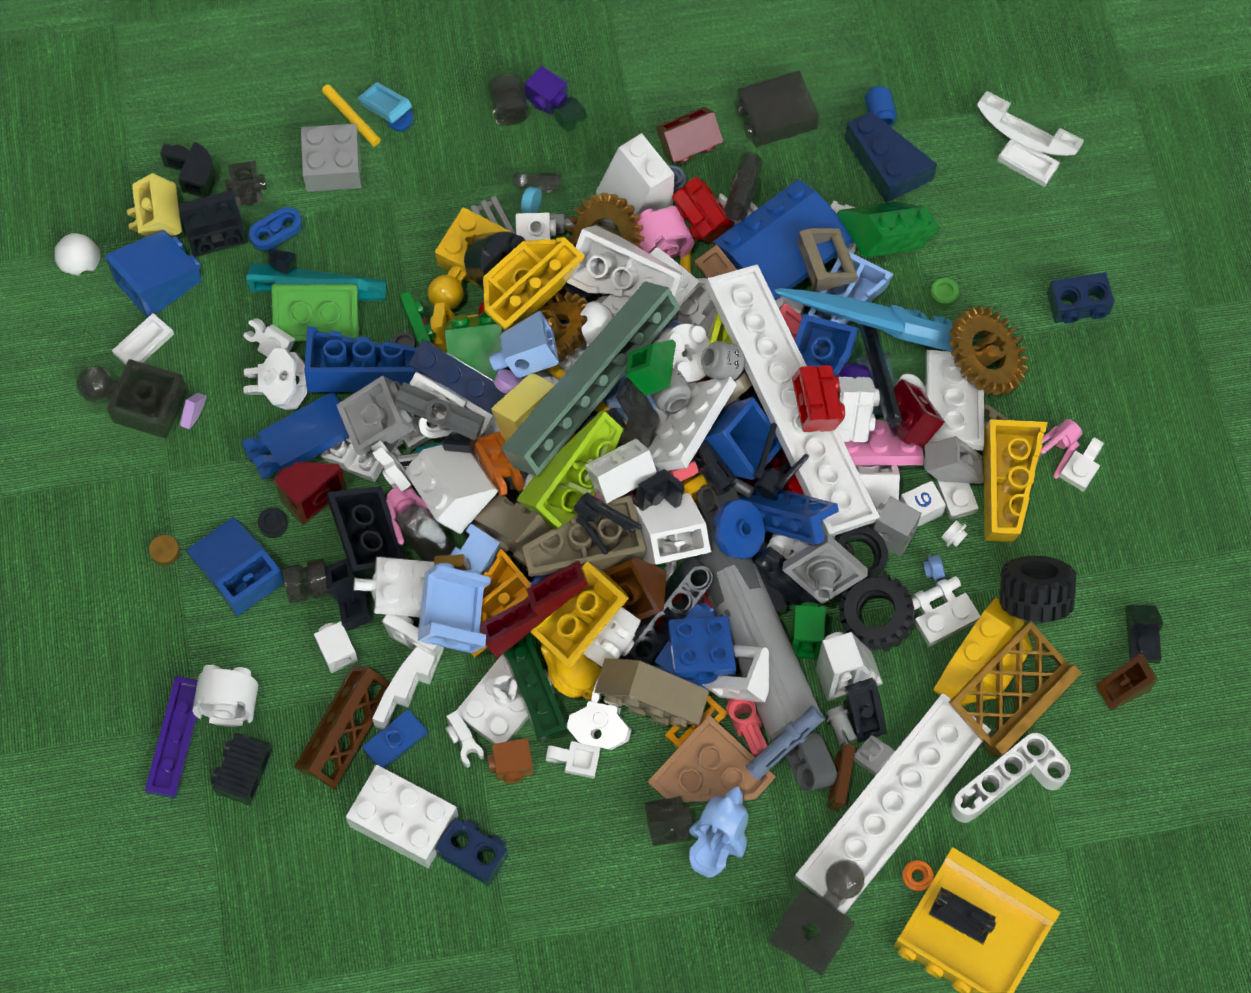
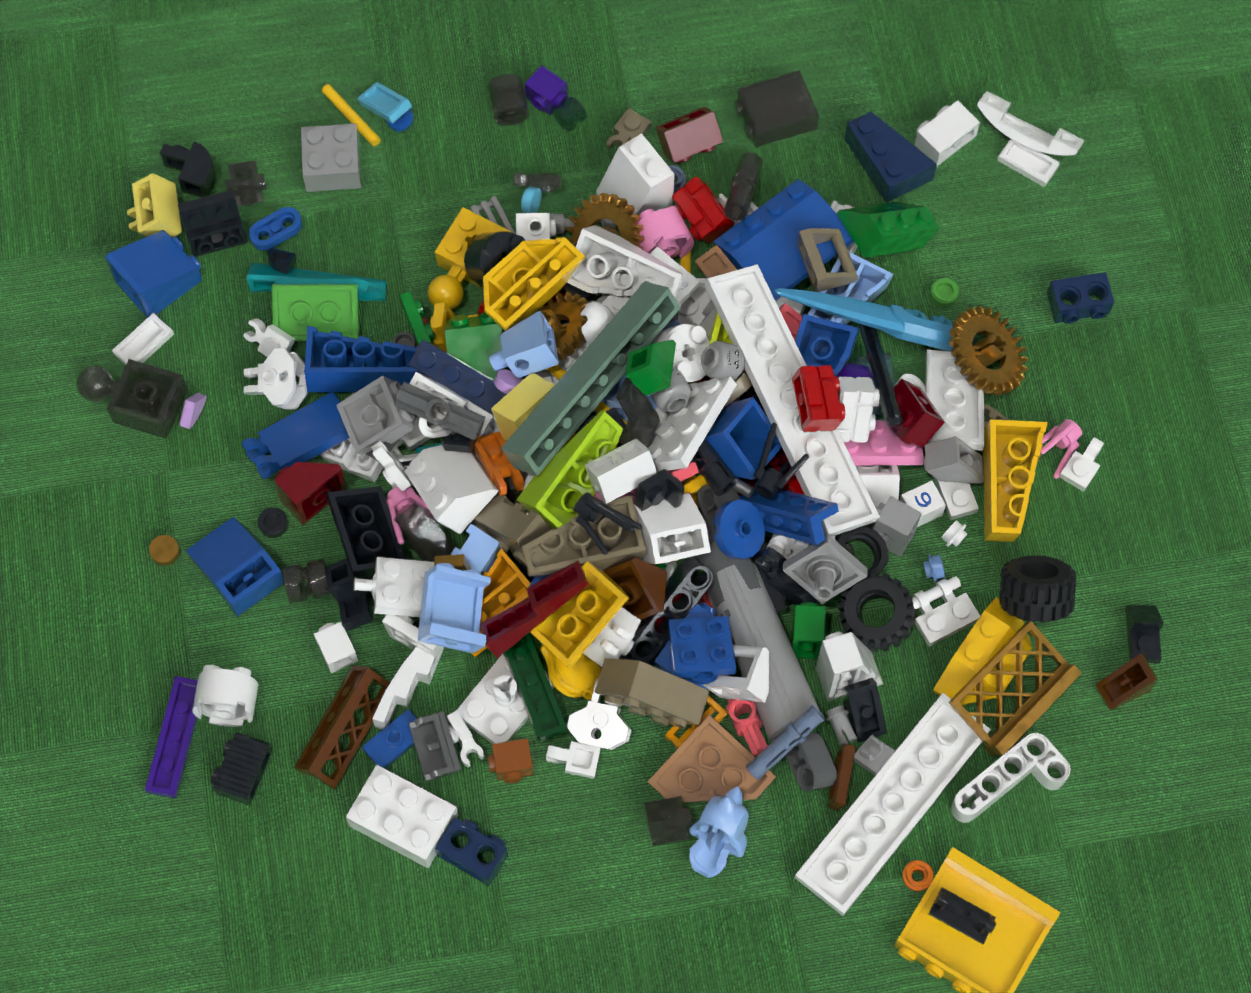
(76, 254): white hair -> none
(434, 746): none -> dark grey hinge
(627, 128): none -> dark tan plate
(843, 881): clear smoke brick -> none
(881, 103): blue brick -> none
(946, 132): none -> white brick

